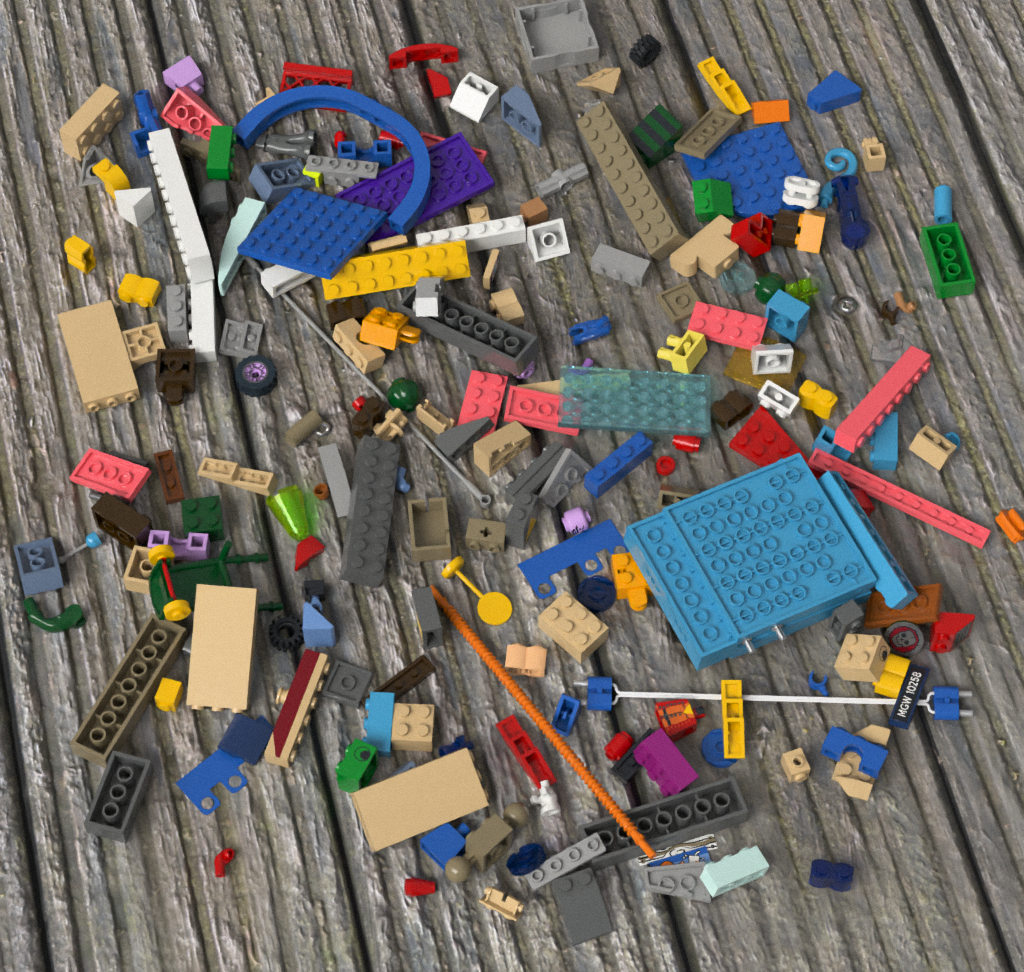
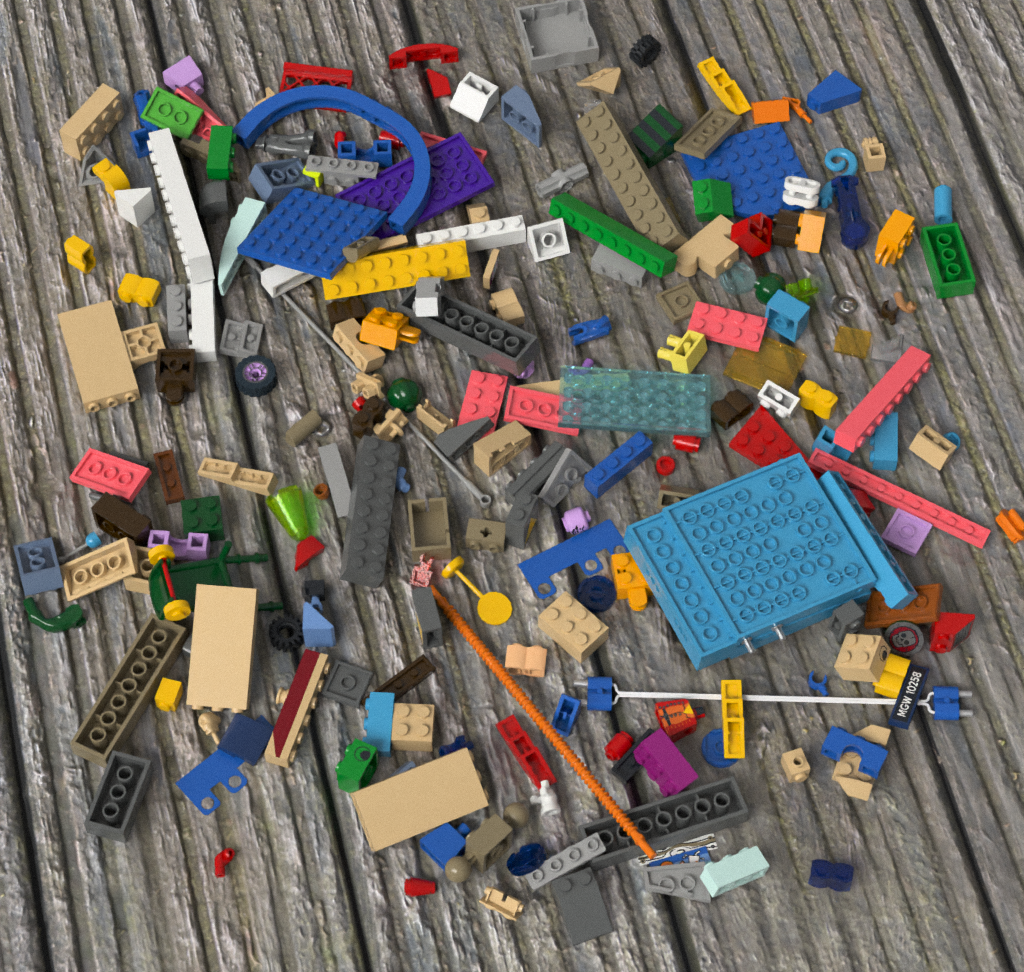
(99, 568): none -> tan slope
(173, 113): none -> bright green tile
(209, 723): none -> tan piece
(361, 248): none -> dark tan brick
(368, 385): none -> tan hips
(421, 574): none -> clear red plate
(534, 212): medium nougat brick -> none
(613, 235): none -> green brick
(771, 358): white slope -> none
(797, 108): none -> orange hand
(852, 342): none -> clear yellow piece
(894, 238): none -> light orange brick
(906, 532): none -> lavender plate

